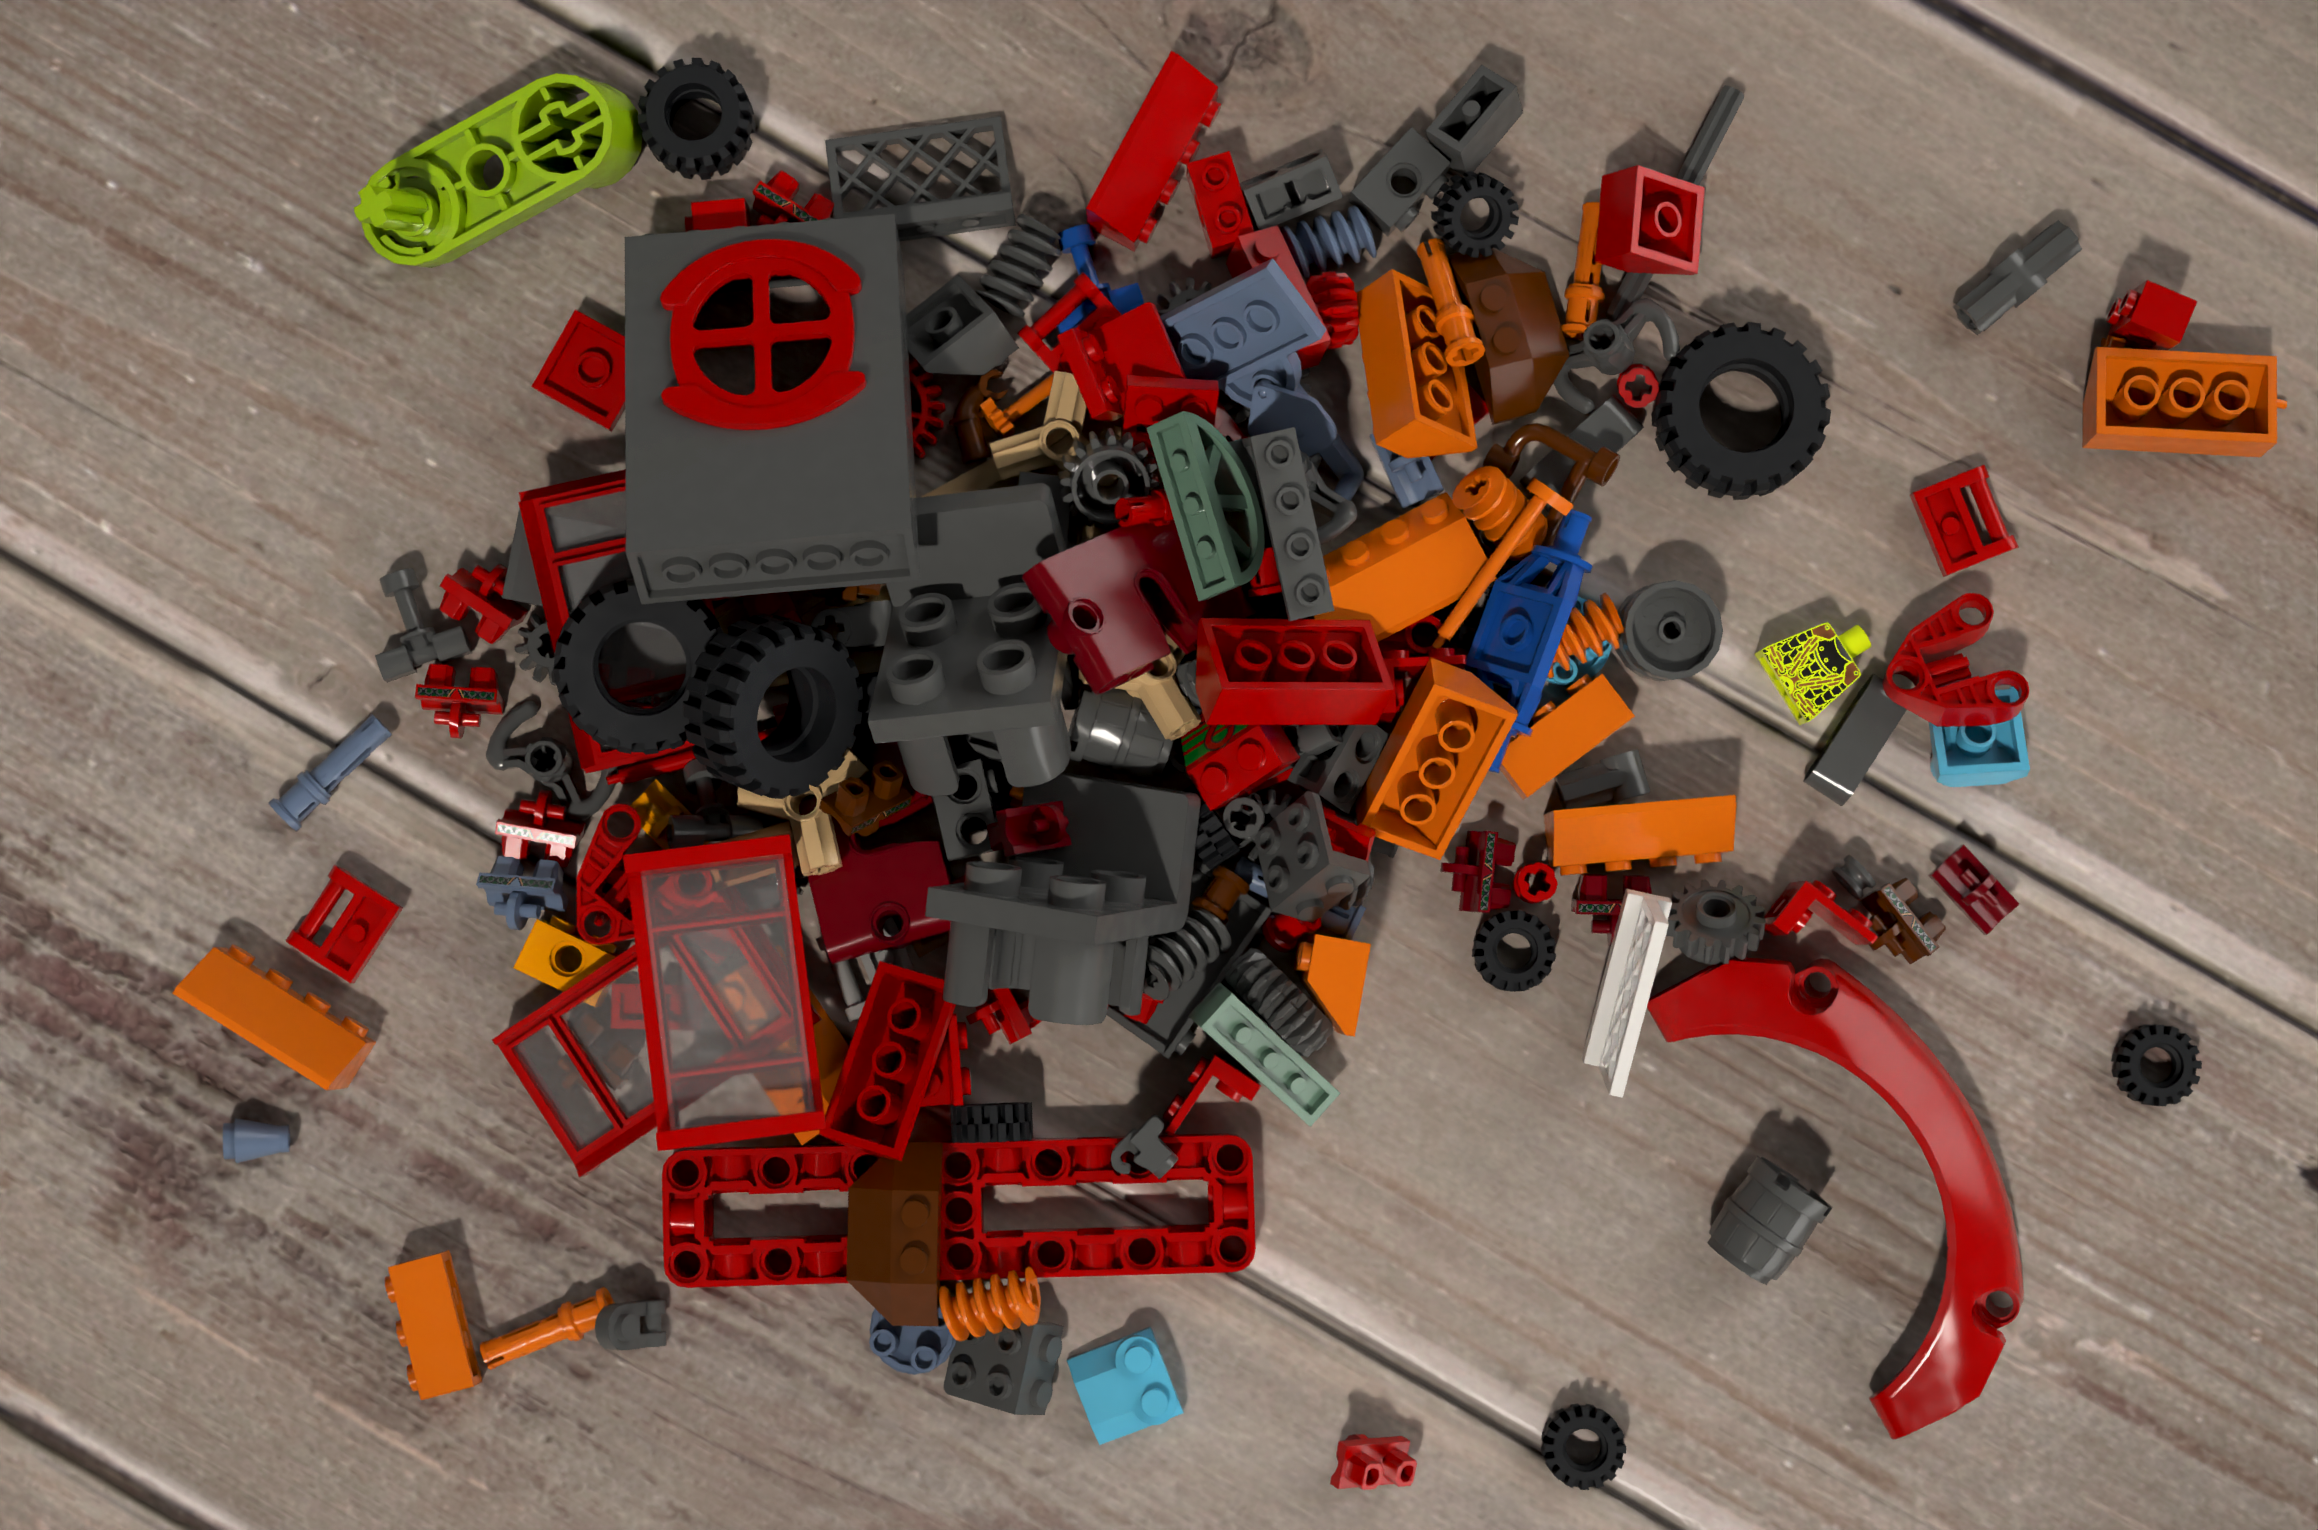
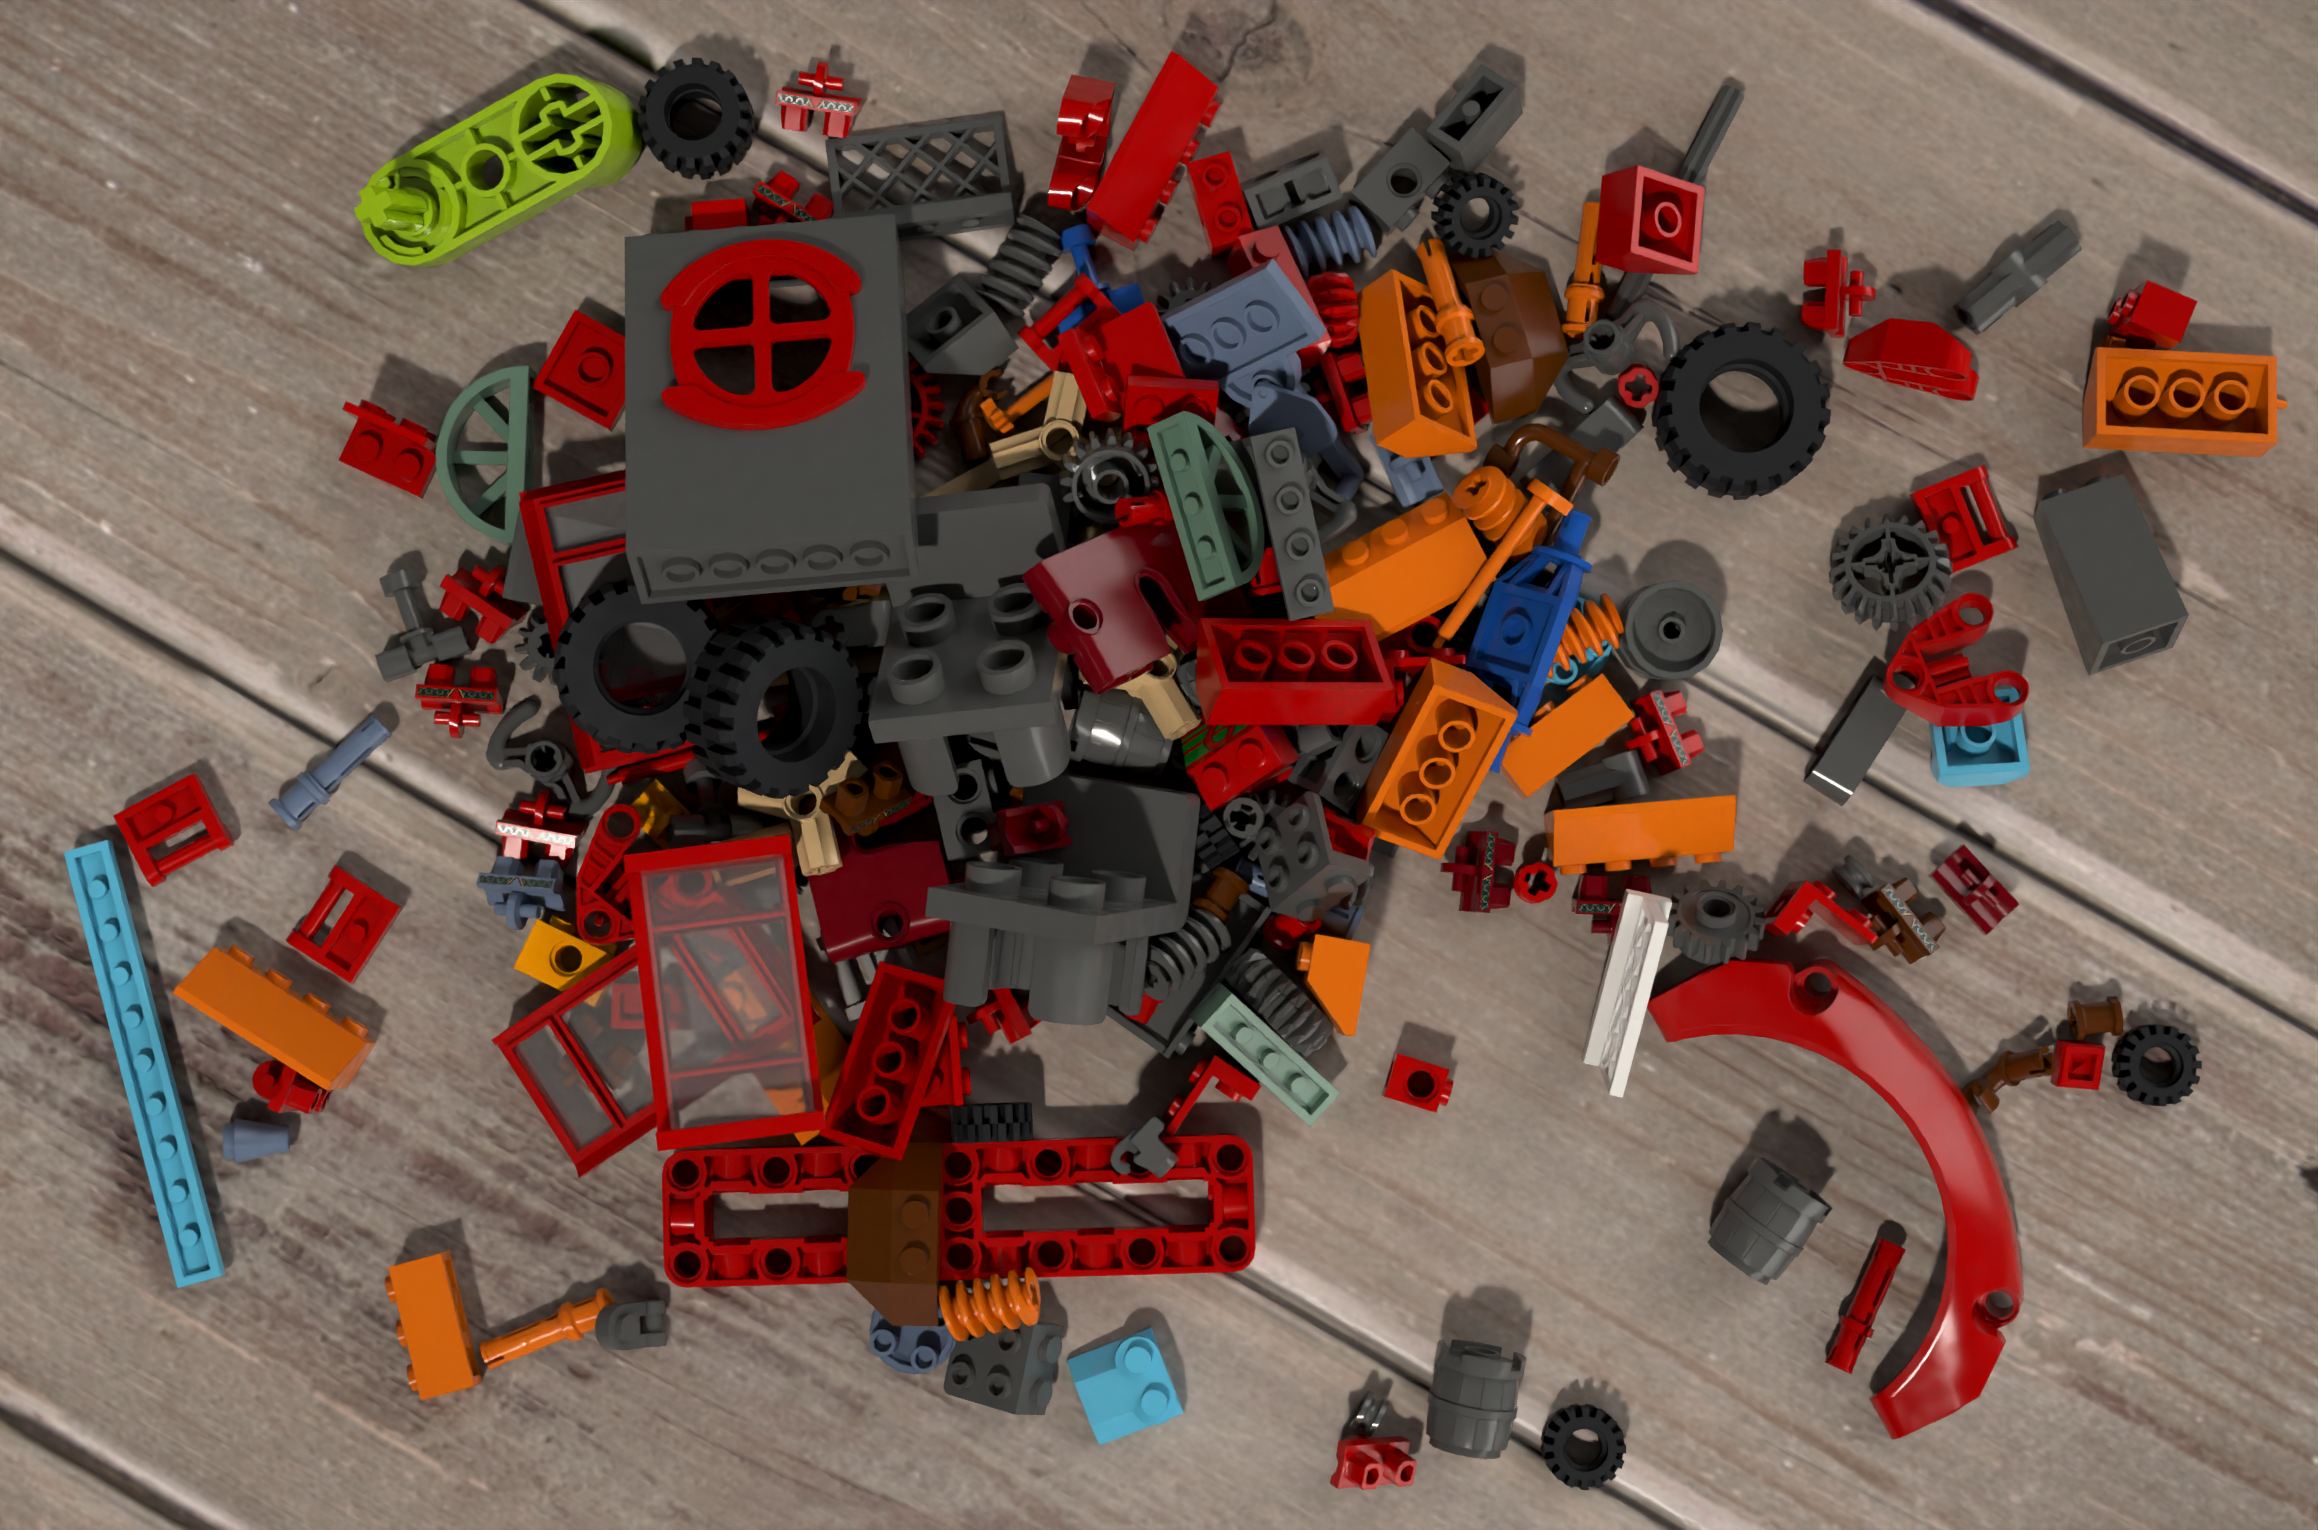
(144, 1063): none -> medium azure plate
(166, 816): none -> red plate
(288, 1089): none -> red hips
(388, 451): none -> red bracket
(518, 457): none -> sand green window
(798, 102): none -> red hips
(1082, 151): none -> red connector
(1340, 373): none -> red hips
(1369, 1413): none -> dark grey bush
(1398, 1076): none -> red brick
(1473, 1399): none -> dark grey piece
(1541, 951): black tyre -> none
(1658, 733): none -> red hips
(1813, 667): torso -> none
(1832, 274): none -> red hips
(1857, 575): none -> dark grey gear
(1867, 1300): none -> red pin
(1914, 357): none -> red connector
(2009, 1071): none -> reddish brown piece
(2078, 1064): none -> red tile
(2095, 1018): none -> reddish brown bush
(2109, 573): none -> dark grey slope

